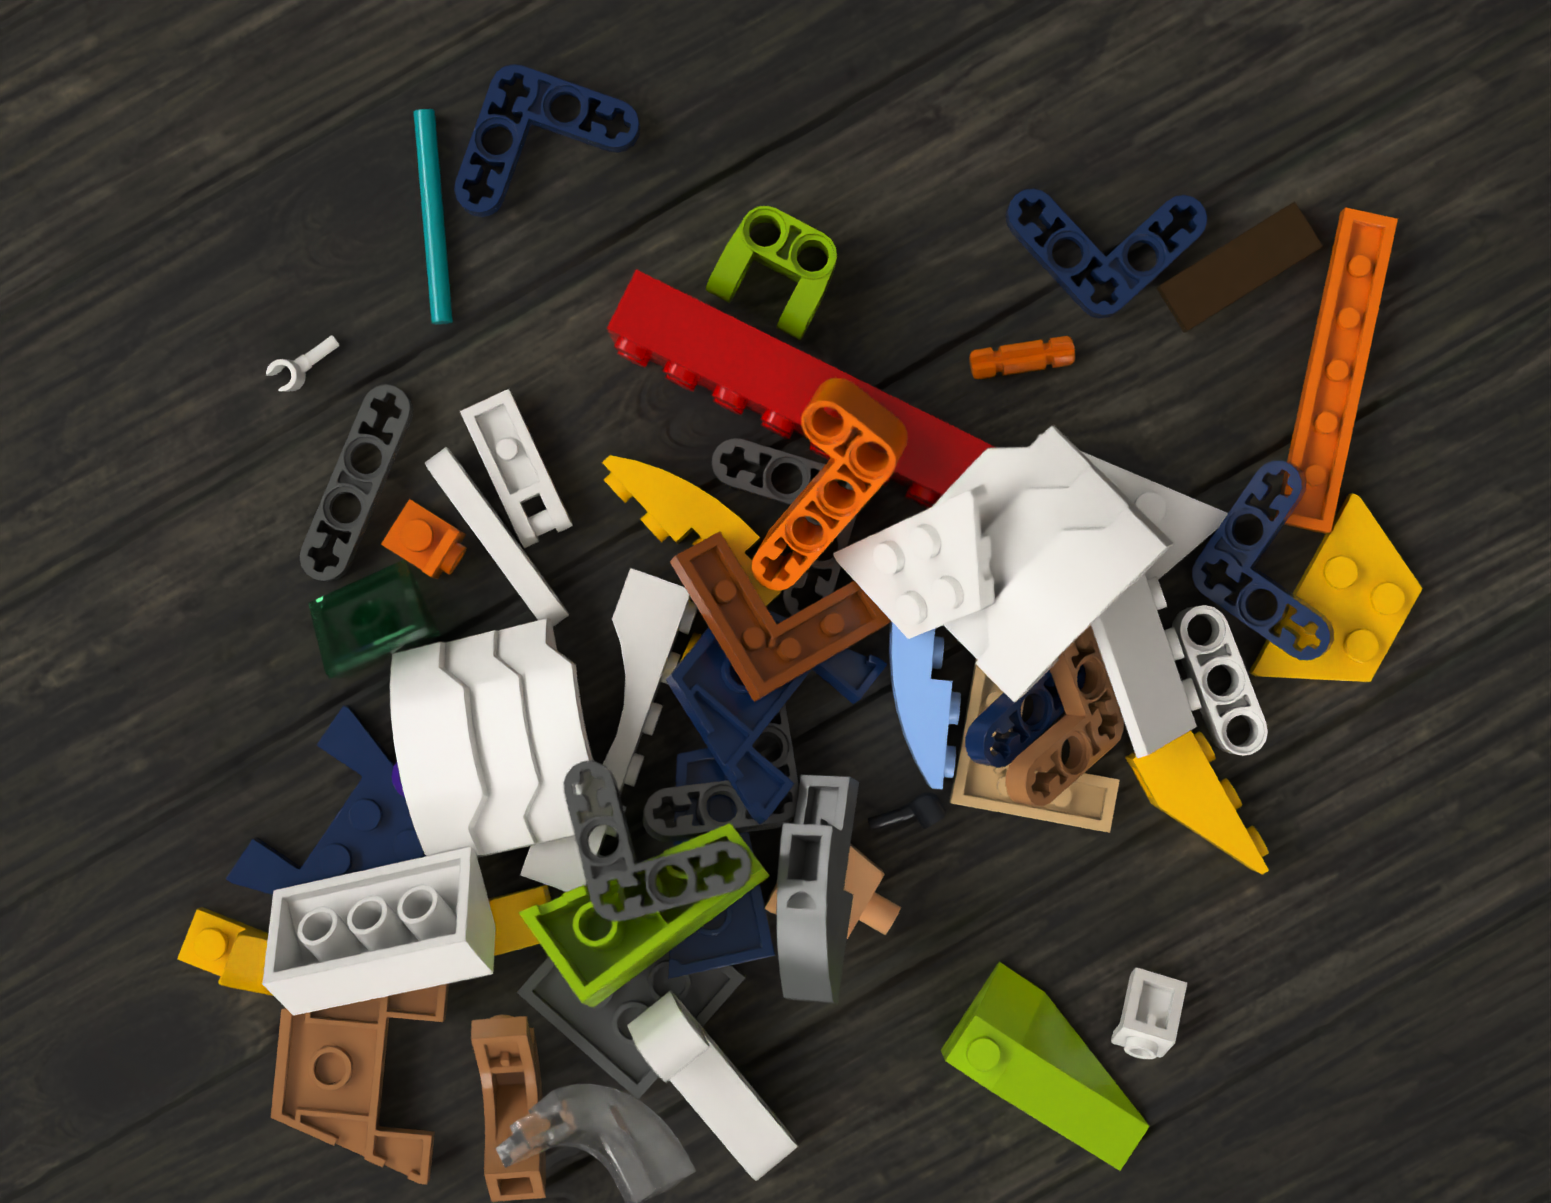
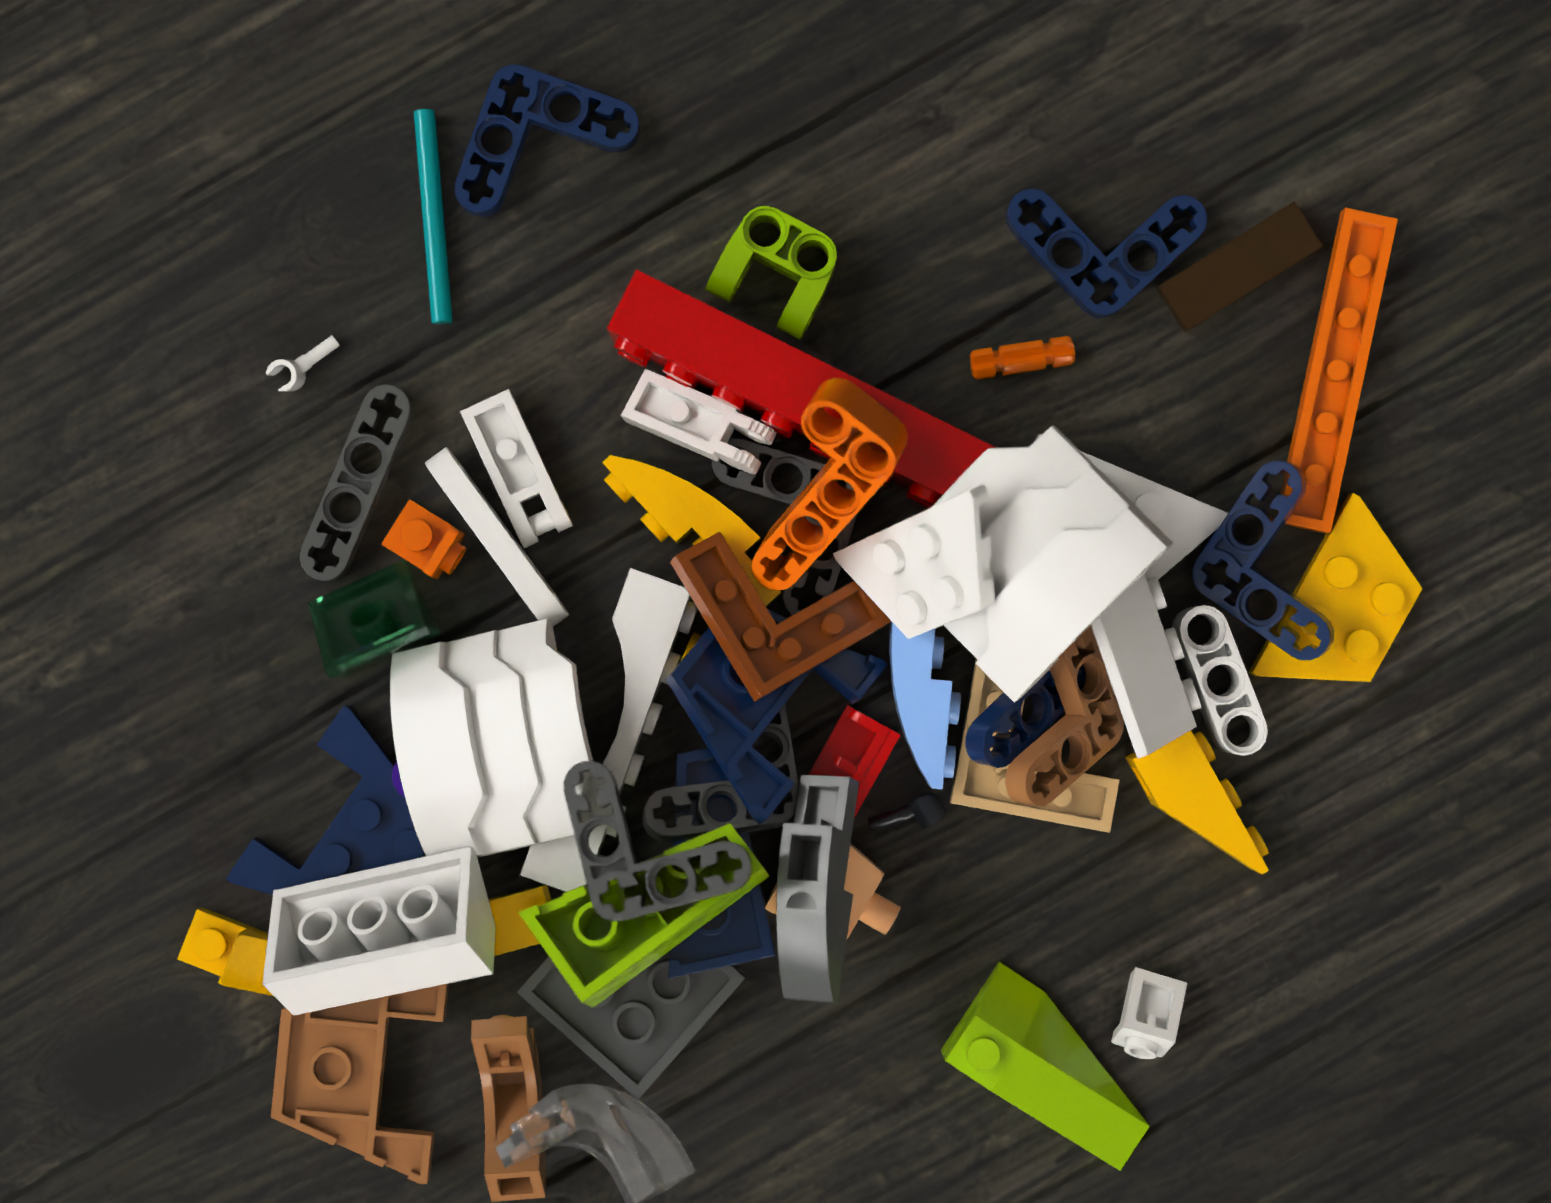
(693, 420): none -> white hinge
(711, 1084): white beam -> none
(856, 750): none -> red hinge

